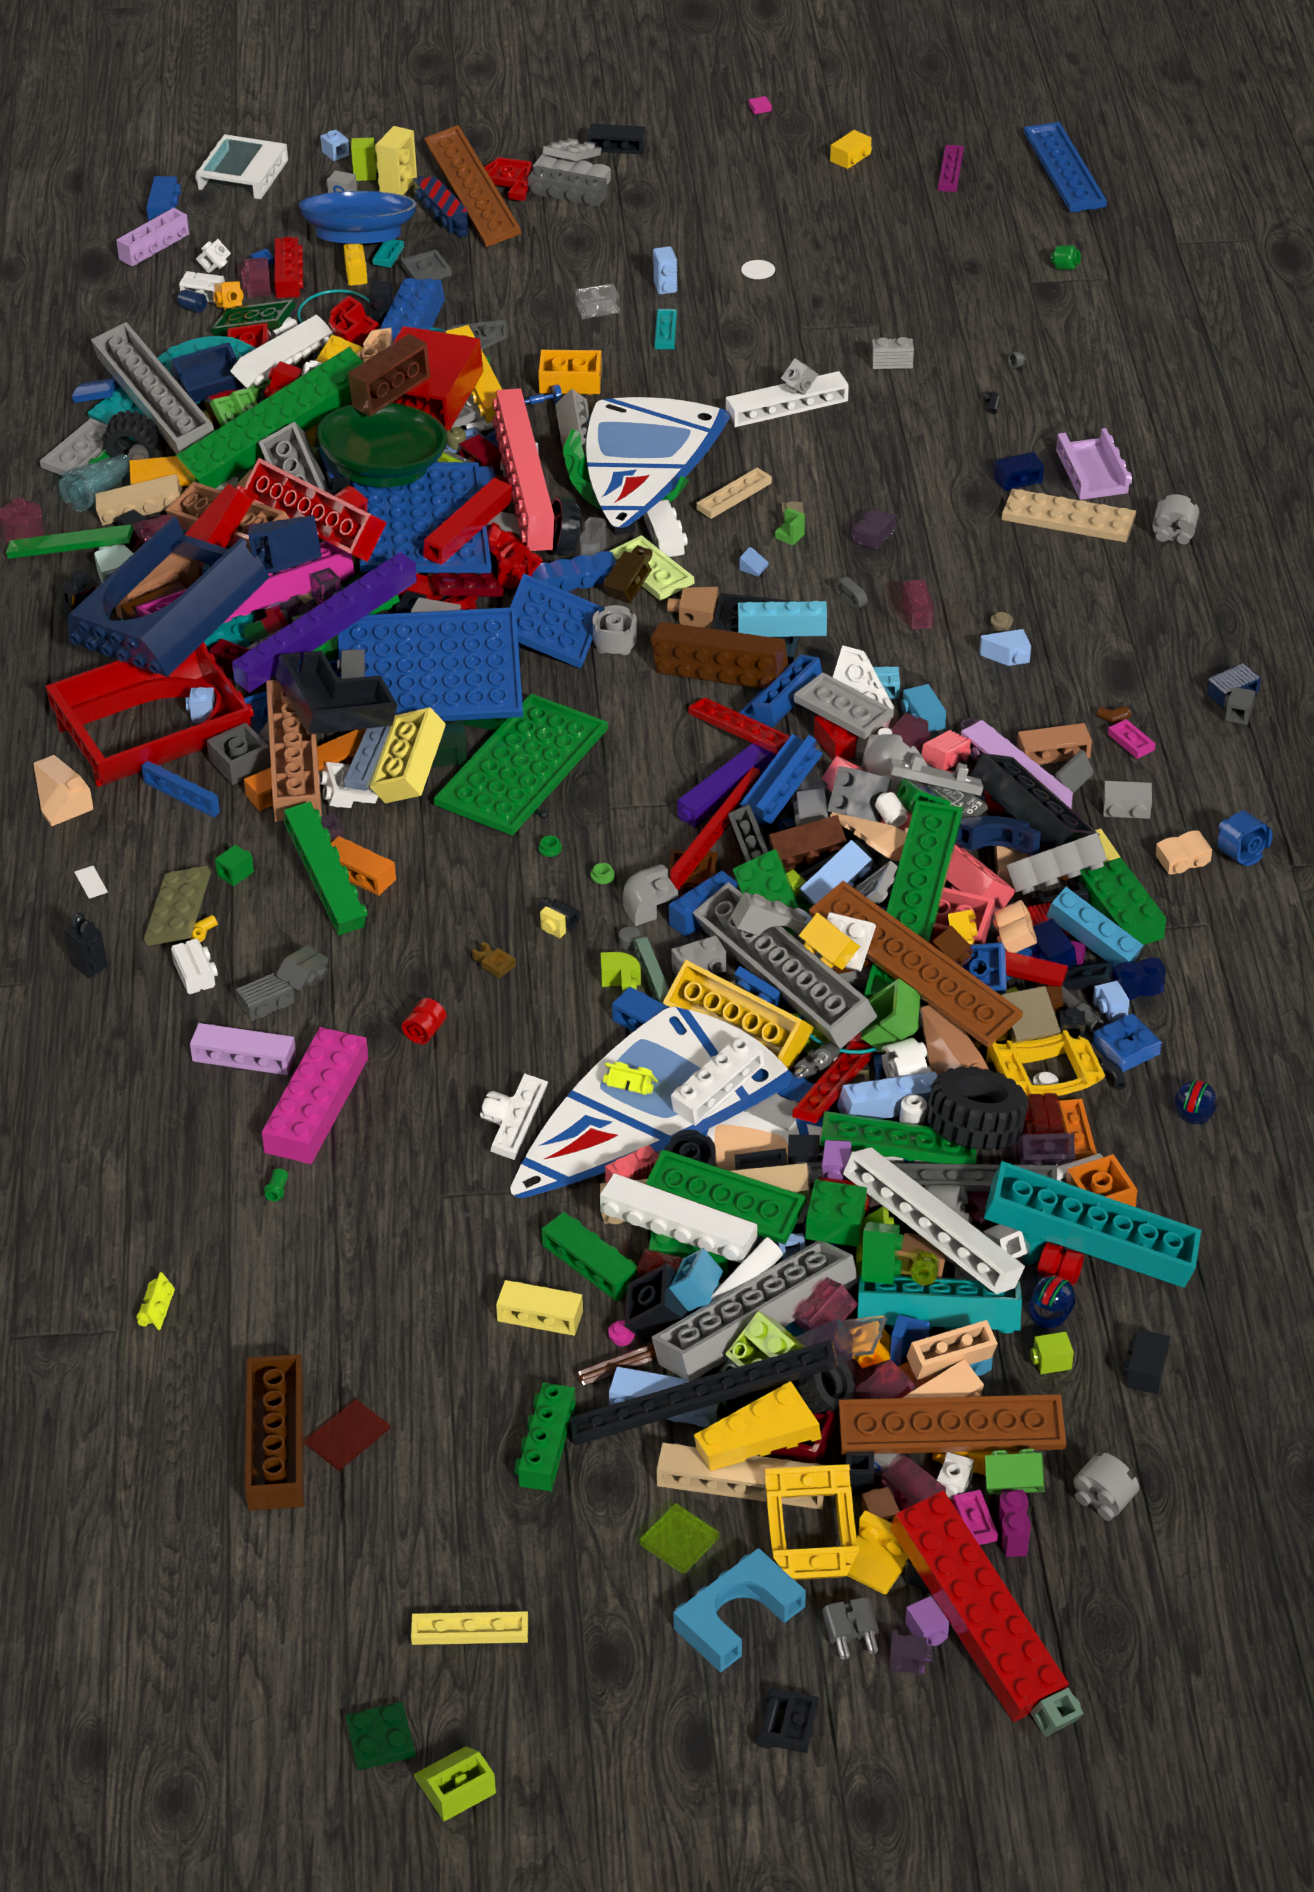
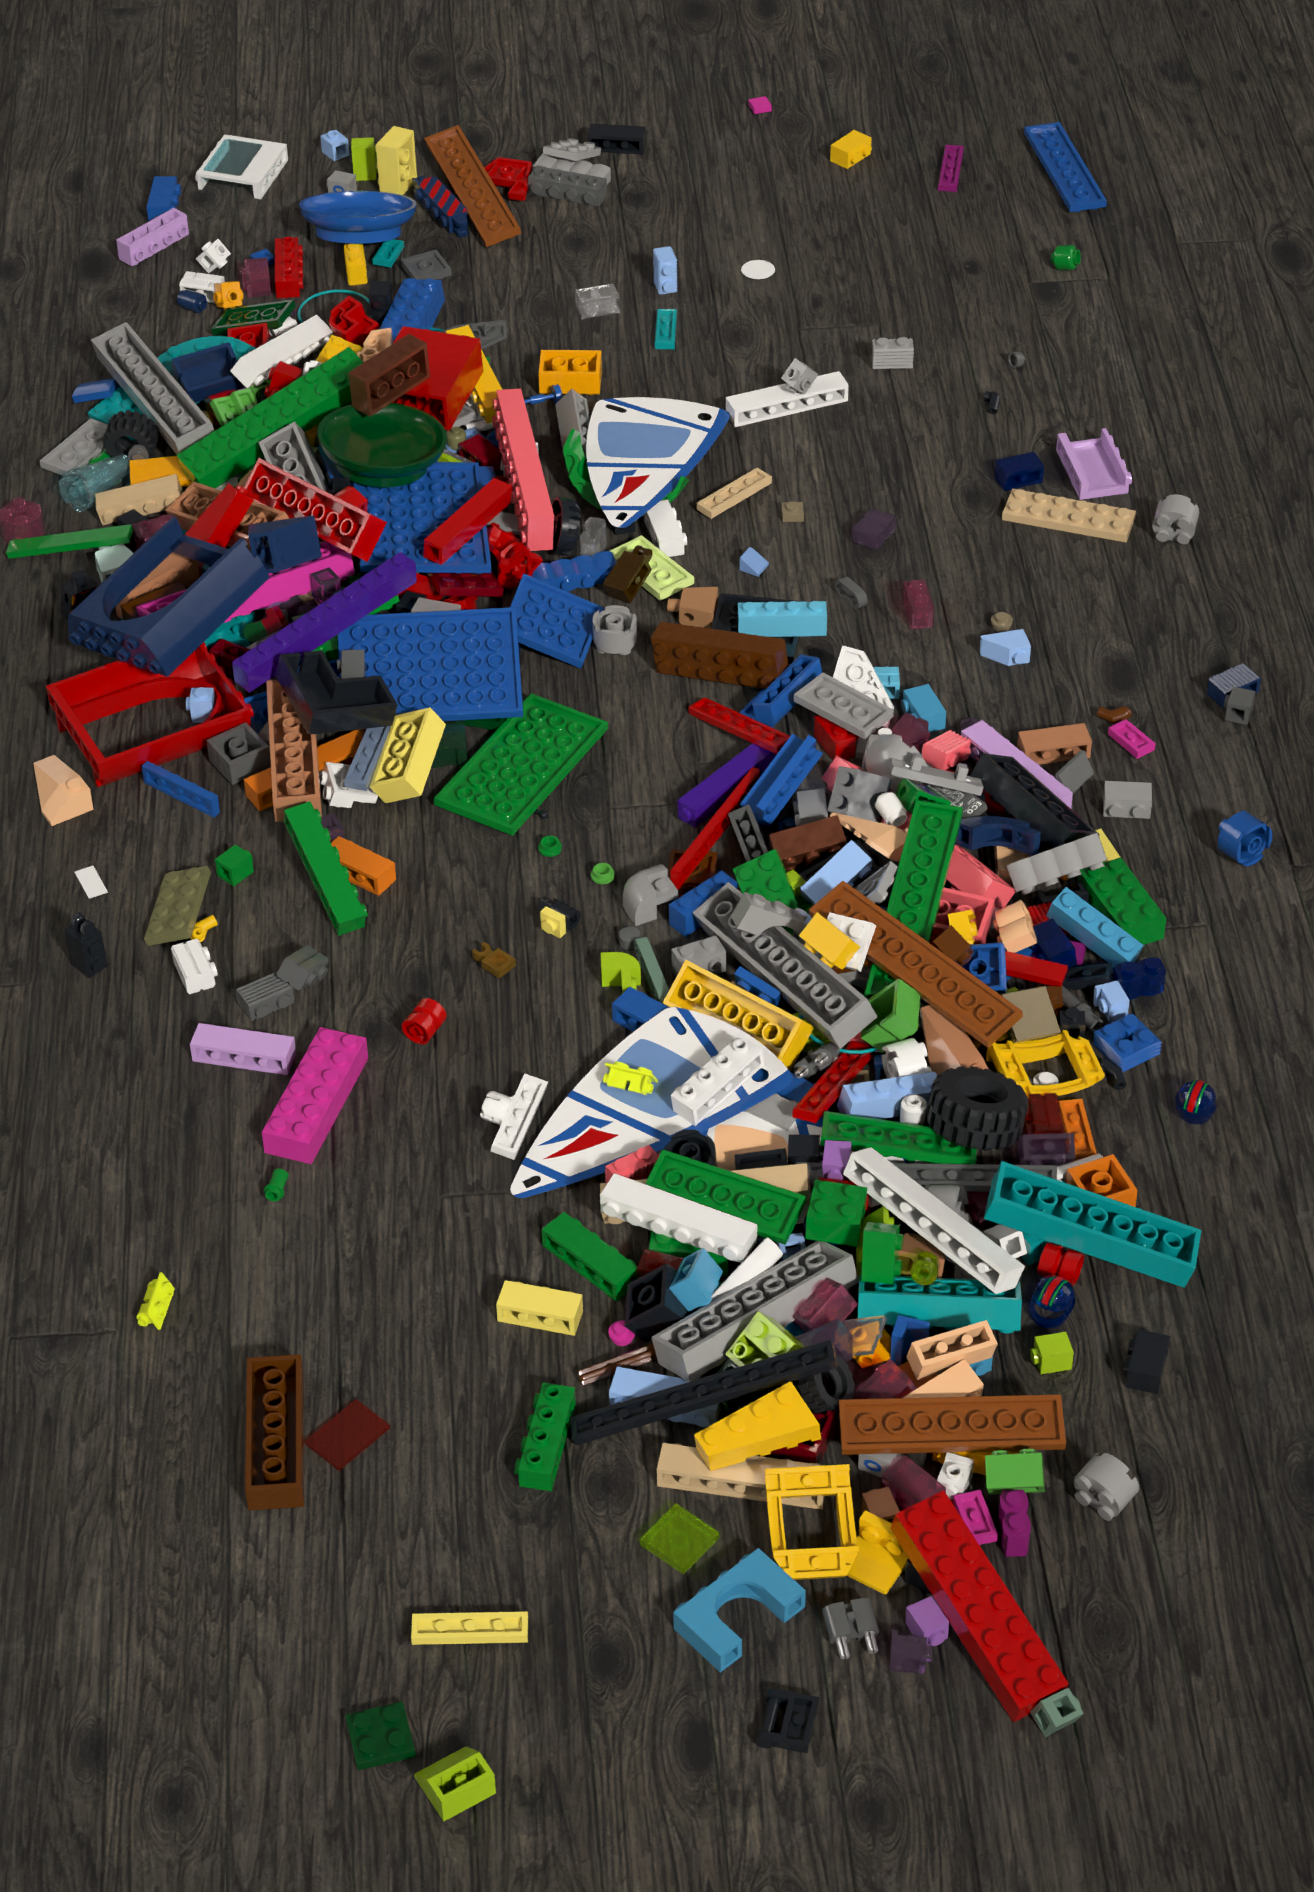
(793, 527): bright green panel -> none
(861, 1471): black brick -> none
(1183, 852): light nougat brick -> none

